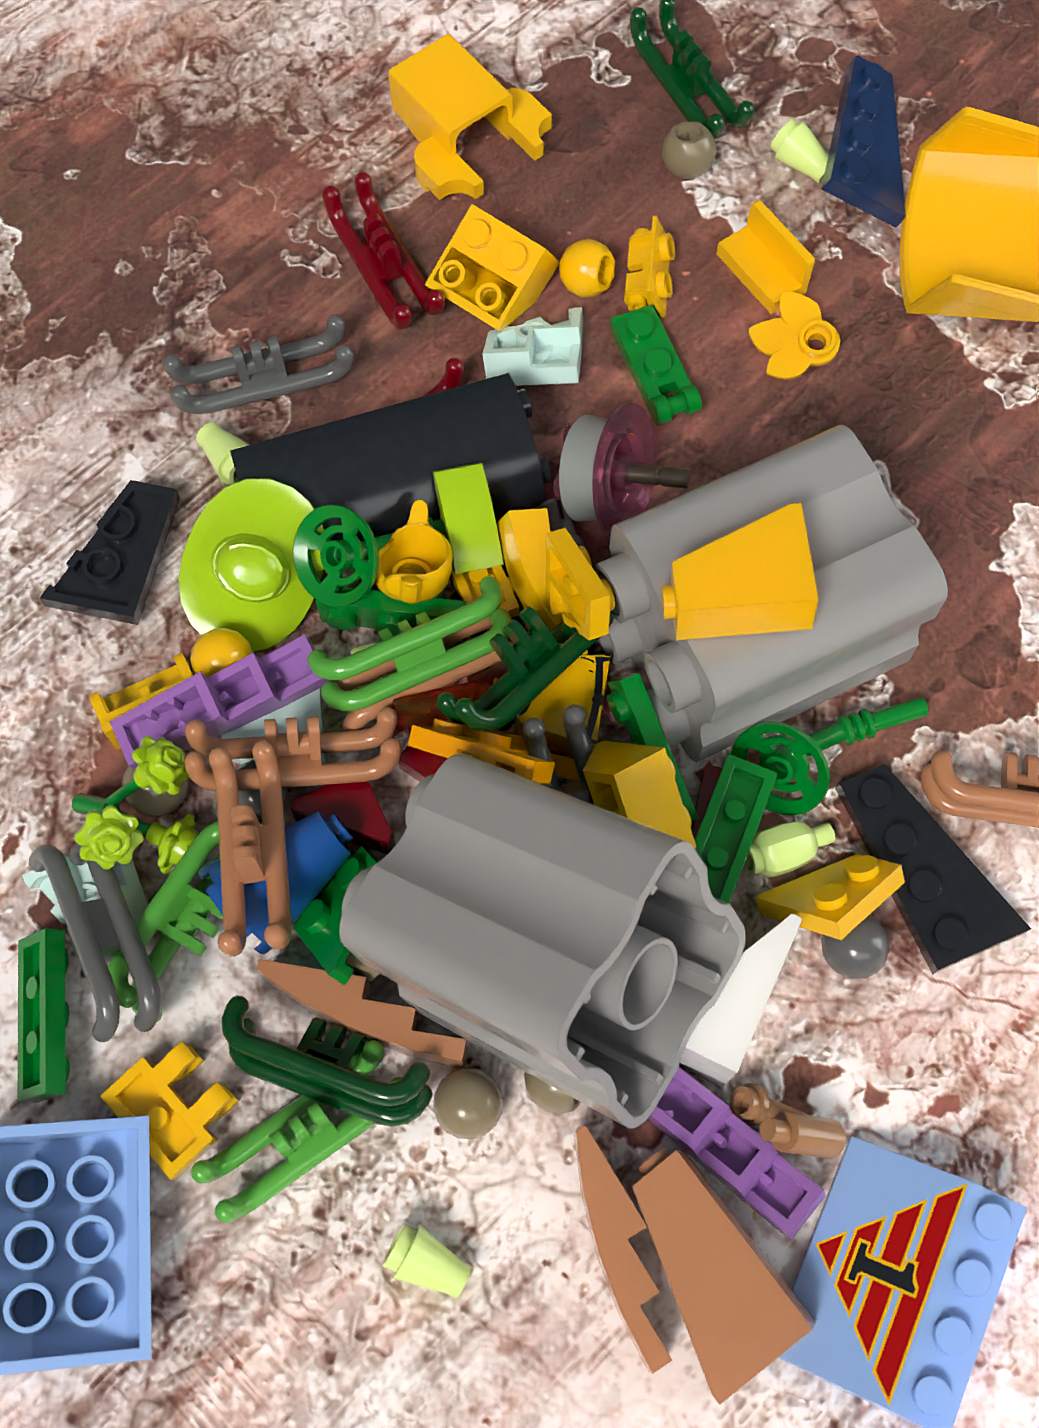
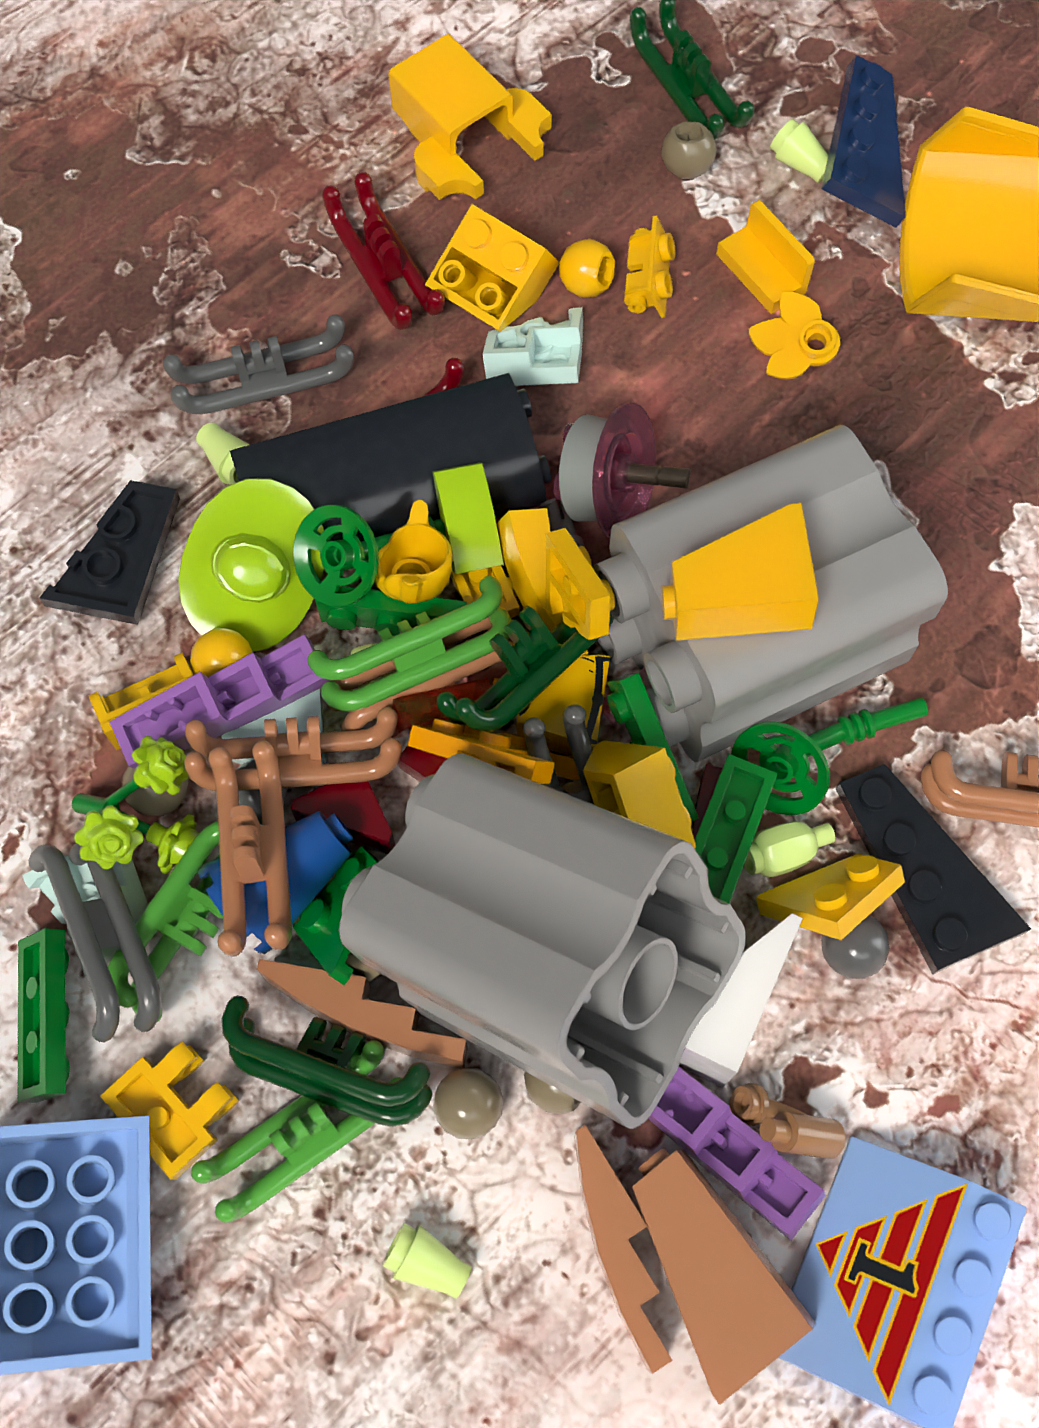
(654, 365): green plate -> none

